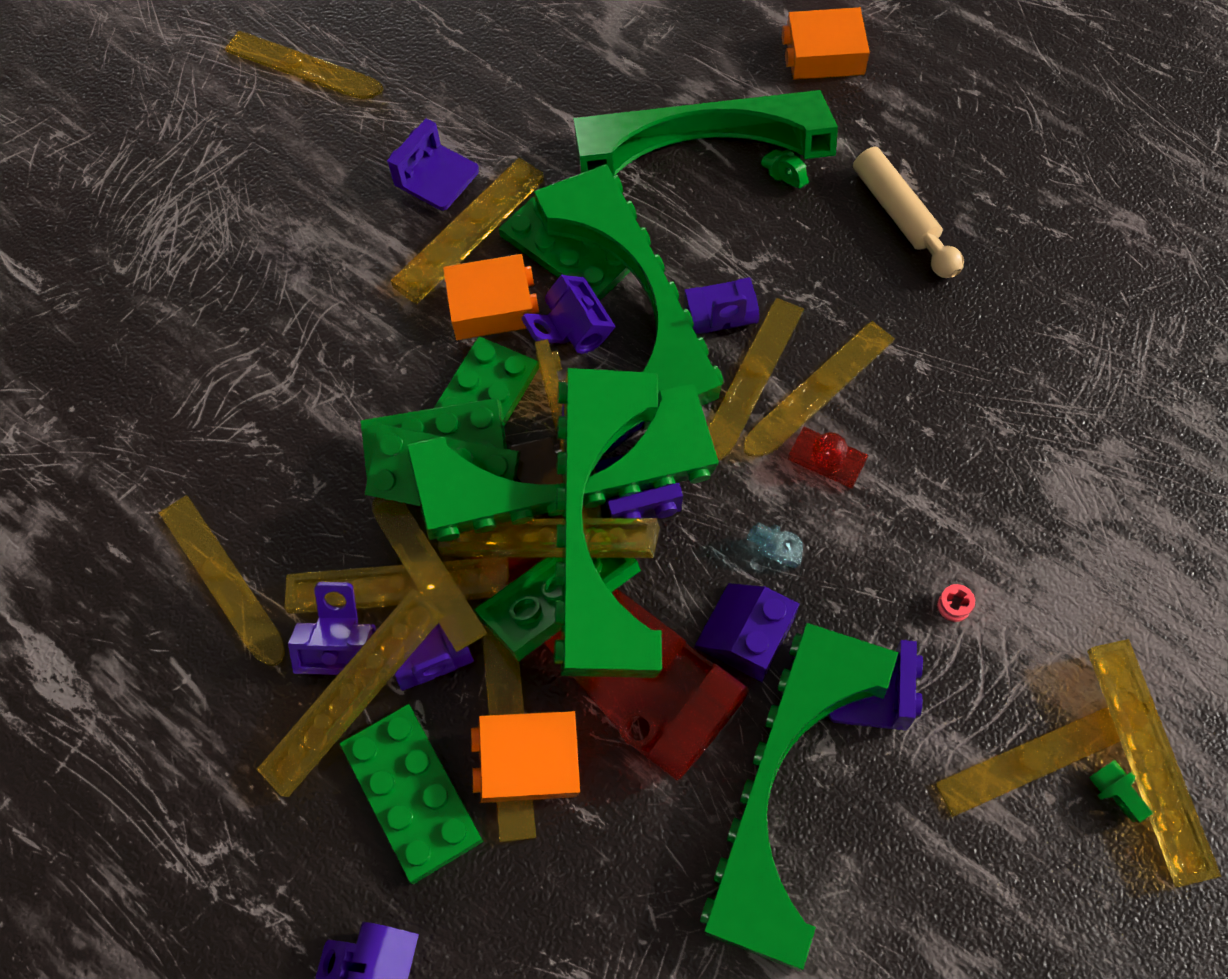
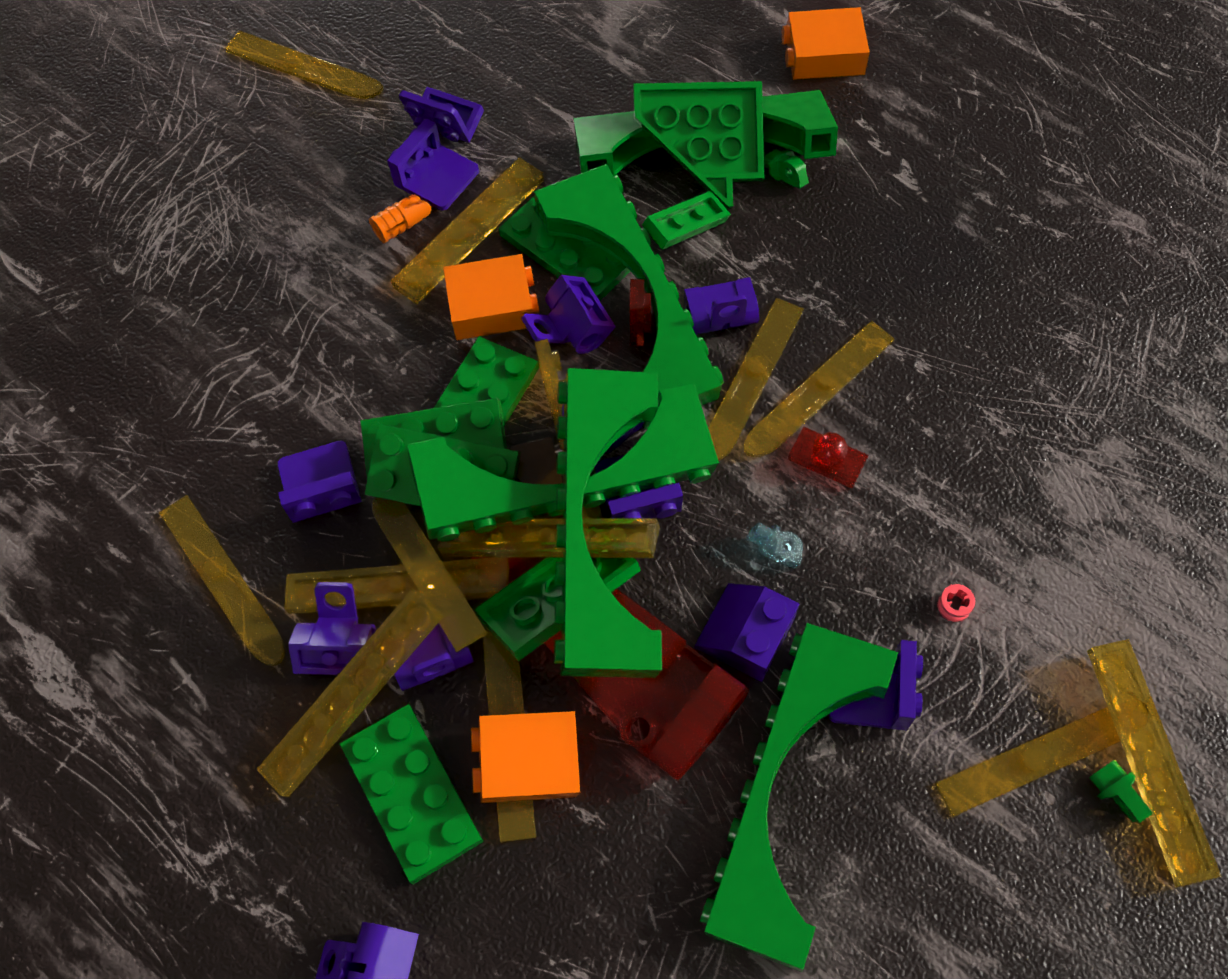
(317, 481): none -> dark purple bracket
(399, 217): none -> orange hinge
(453, 115): none -> dark purple bracket
(639, 312): none -> clear red plate
(686, 219): none -> green plate
(707, 129): none -> green wing
(907, 211): tan piece -> none

